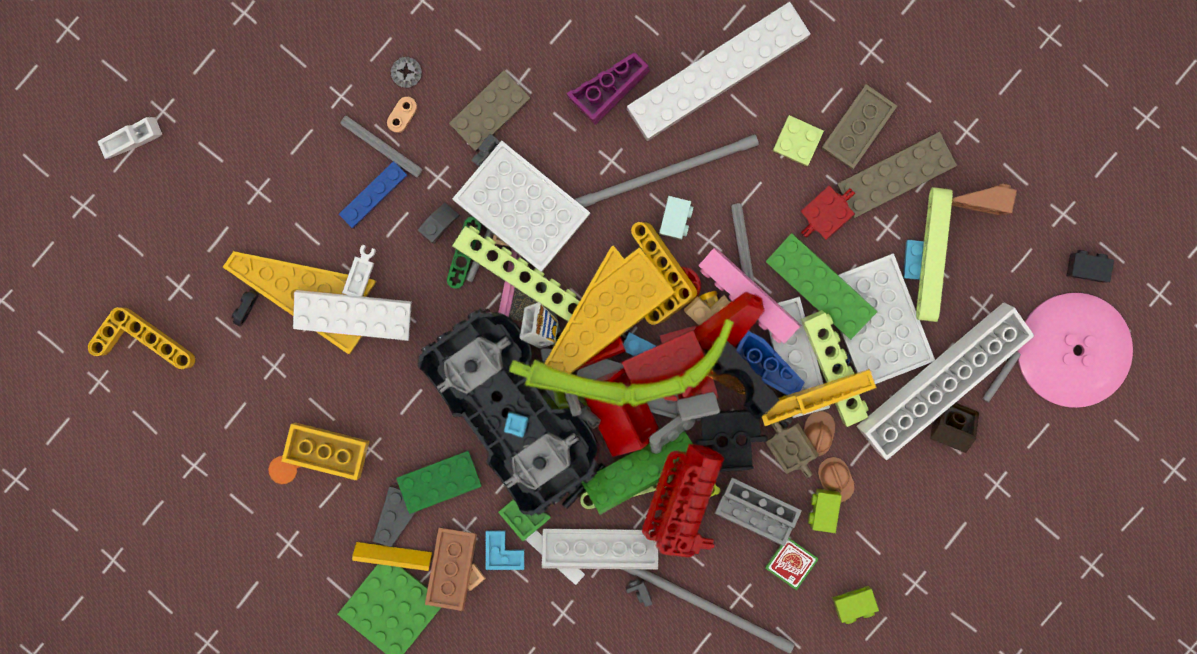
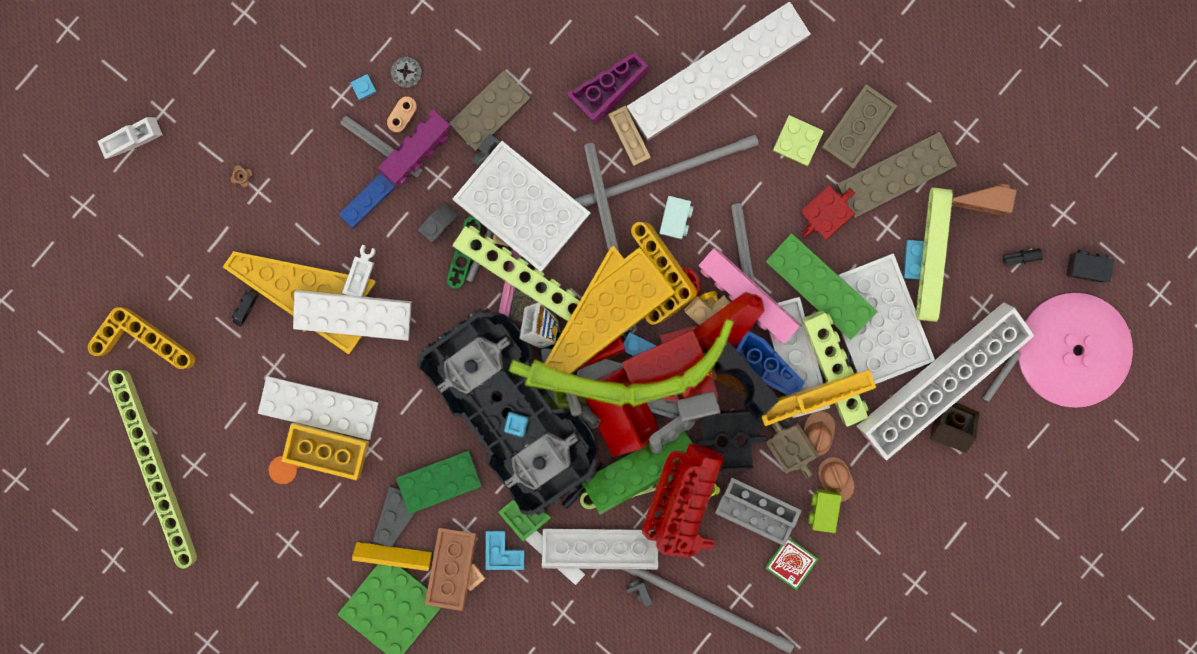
(150, 478): none -> yellowish green beam
(235, 178): none -> medium nougat plate
(318, 407): none -> white plate
(363, 87): none -> medium azure plate
(415, 149): none -> magenta wedge
(601, 199): none -> light grey axle
(629, 136): none -> tan plate
(855, 604): lime brick -> none
(1023, 257): none -> black axle

